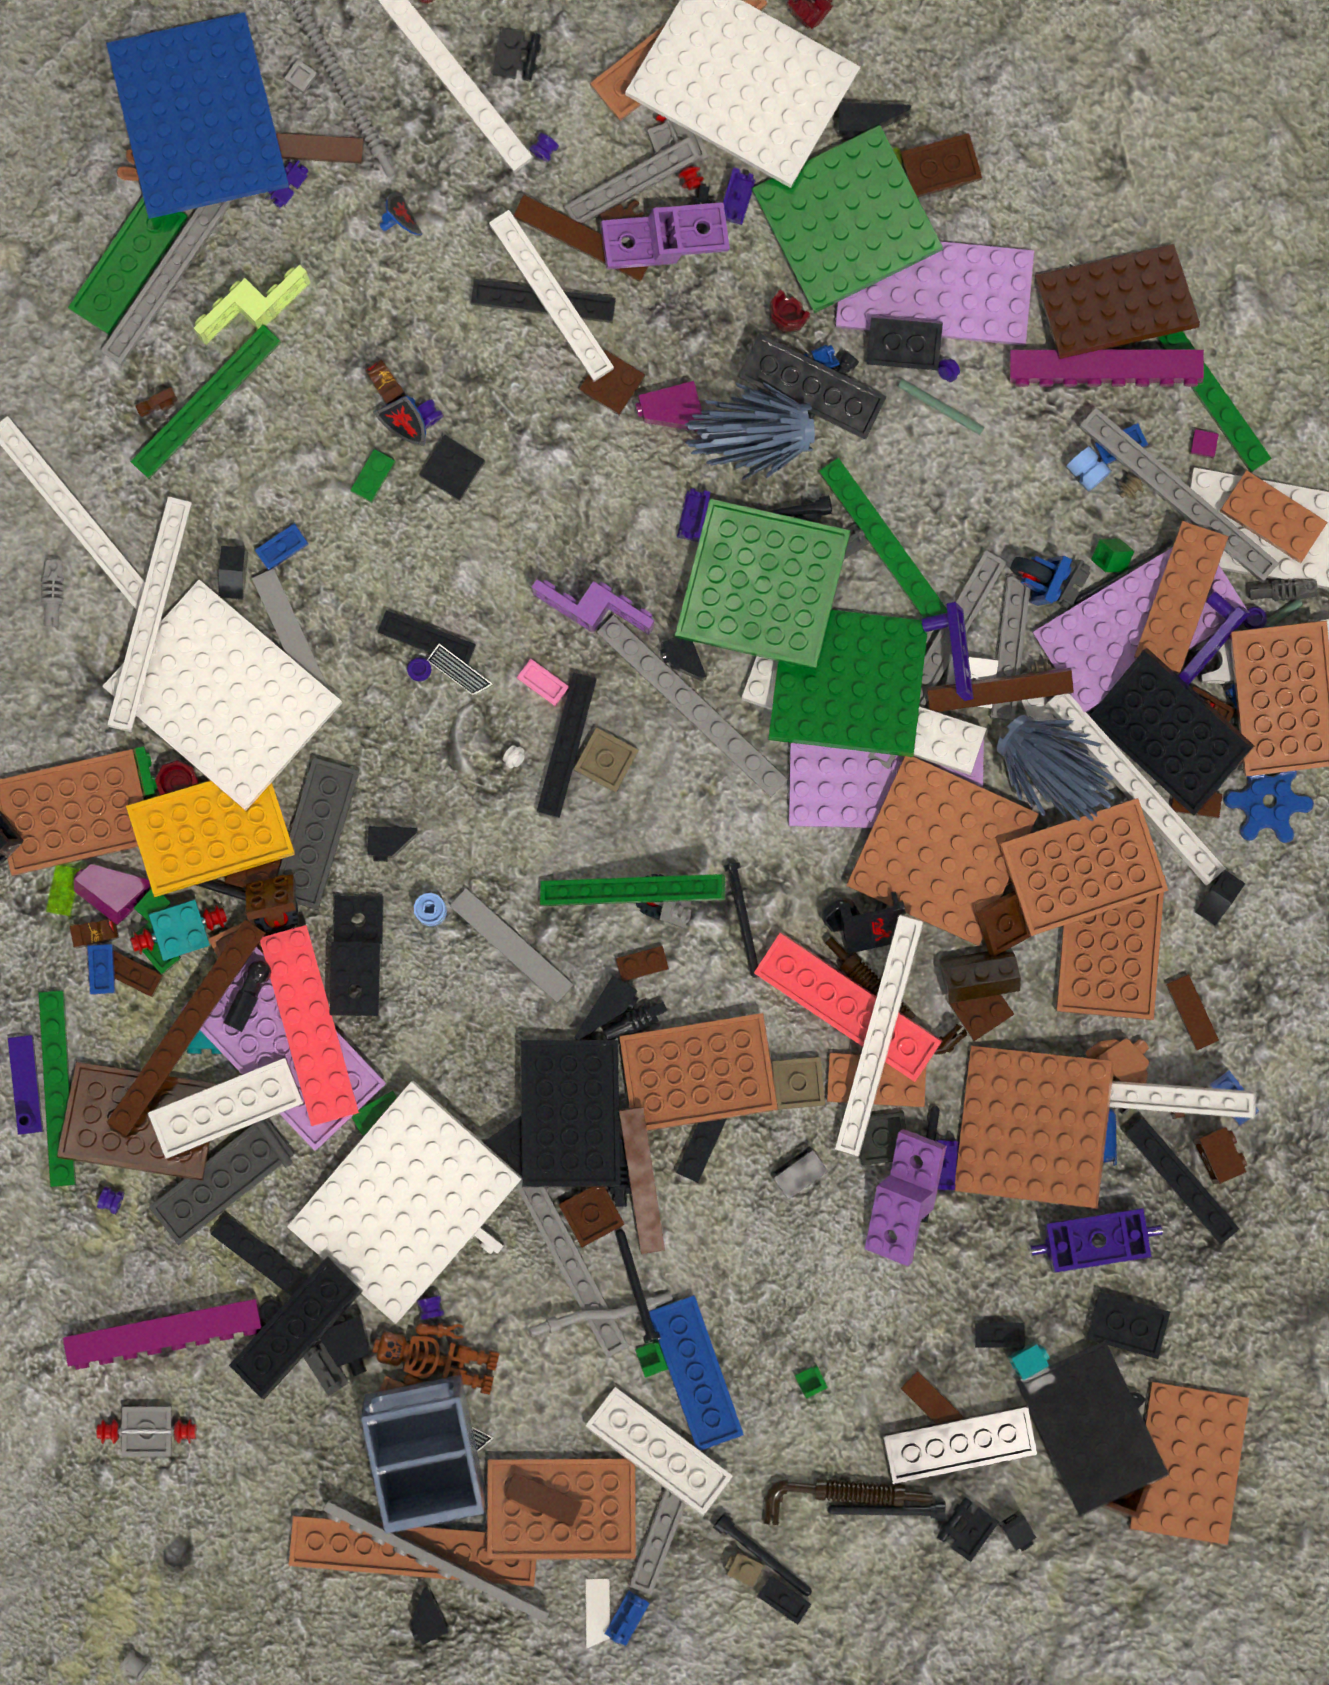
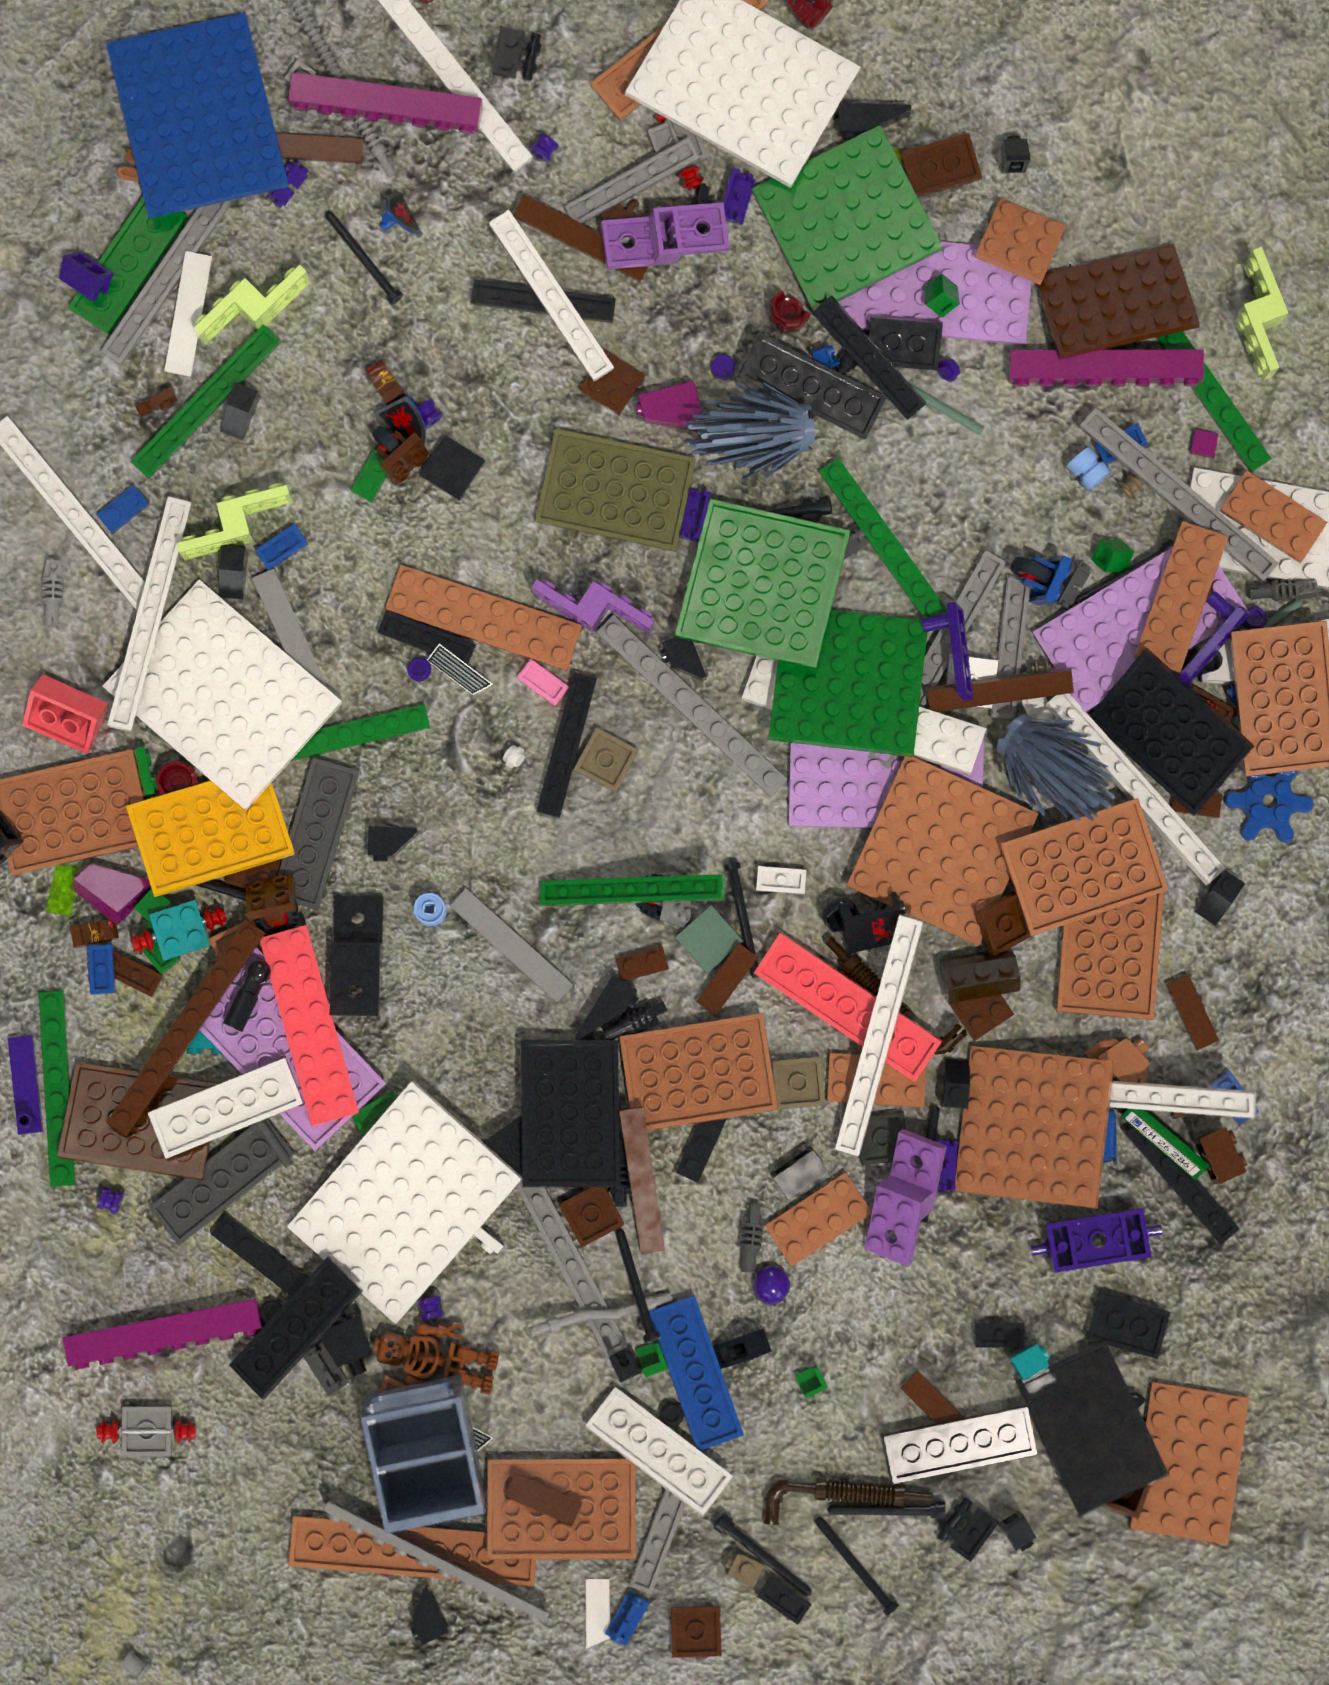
(64, 713): none -> coral slope
(85, 275): none -> dark purple hinge
(122, 509): none -> blue plate
(187, 311): none -> white sticker
(235, 521): none -> yellowish green bracket
(239, 411): none -> black slope
(365, 731): none -> green plate
(385, 102): none -> magenta brick
(393, 295): none -> black bar
(399, 453): none -> reddish brown plate
(483, 617): none -> nougat plate
(615, 490): none -> olive plate
(626, 1370): none -> black hinge
(671, 1414): none -> black plate
(696, 1631): none -> reddish brown plate
(708, 939): none -> sand green tile
(723, 367): none -> dark purple tile
(727, 979): none -> reddish brown tile
(742, 1348): none -> black slope
(751, 1238): none -> dark grey hinge
(771, 1285): none -> dark purple hair
(781, 880): none -> white plate
(818, 1219): none -> nougat plate
(856, 1566): none -> black bar
(869, 357): none -> black plate
(941, 295): none -> green panel
(956, 1084): none -> black slope
(1015, 155): none -> black slope
(1020, 241): none -> nougat plate
(1165, 1142): none -> tile
(1261, 314): none -> yellowish green bracket

